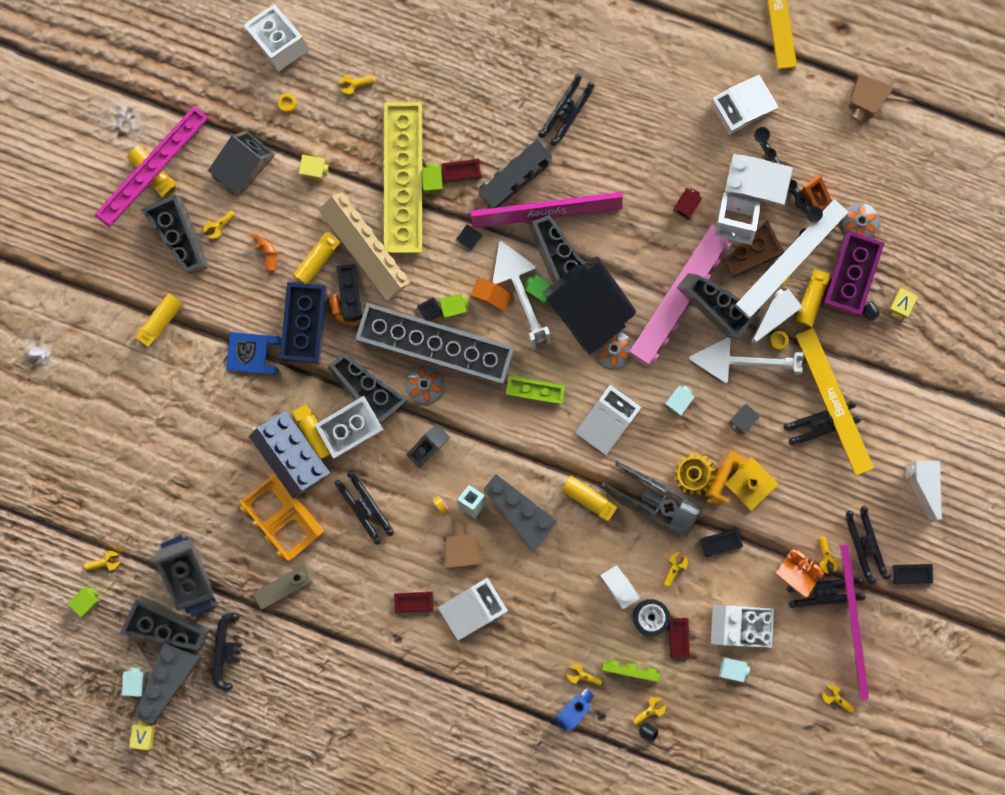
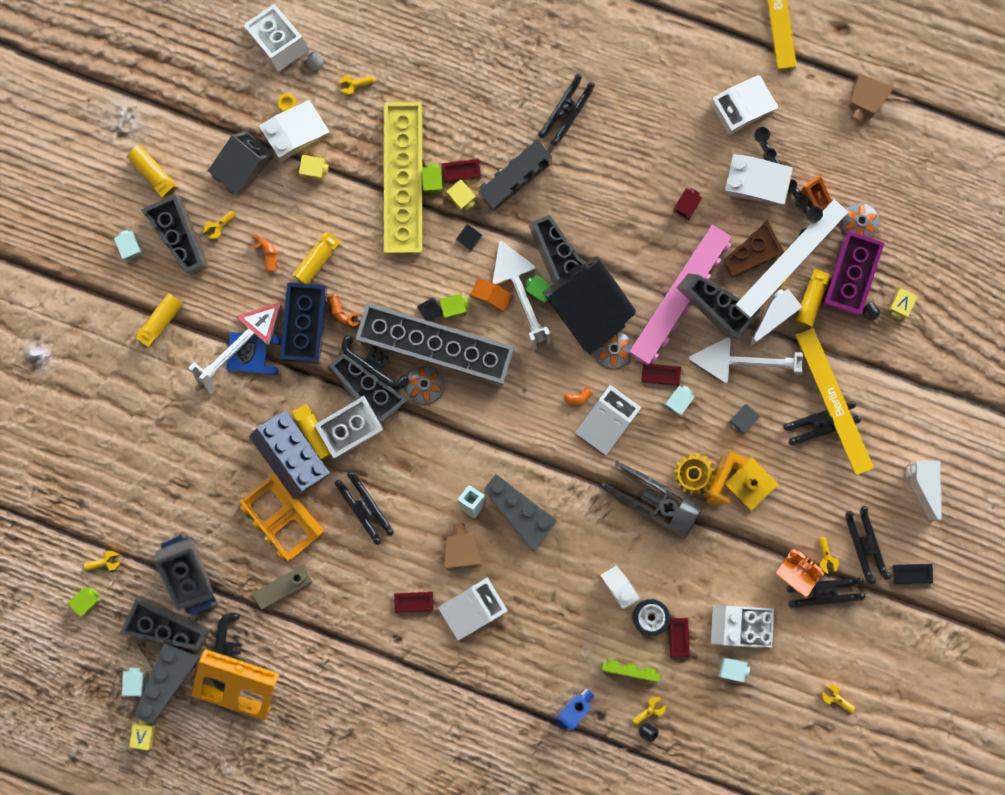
(128, 245): none -> light aqua brick
(151, 167): dark pink tile -> none
(236, 676): none -> light orange window
(259, 323): none -> white piece
(294, 130): none -> white slope
(314, 61): none -> light grey piece
(349, 292): black tile -> none
(364, 246): tan brick -> none
(373, 364): none -> black piece
(428, 445): dark grey slope -> none
(441, 505): yellow tile -> none
(461, 196): none -> light yellow brick
(535, 390): lime plate -> none
(554, 208): dark pink tile -> none
(578, 400): none -> orange arm
(583, 676): yellow bar -> none
(589, 498): yellow piece -> none
(661, 374): none -> dark red tile
(674, 569): yellow bar -> none
(721, 542): black tile -> none
(725, 227): white window -> none
(778, 340): yellow tile -> none
(854, 621): dark pink tile -> none

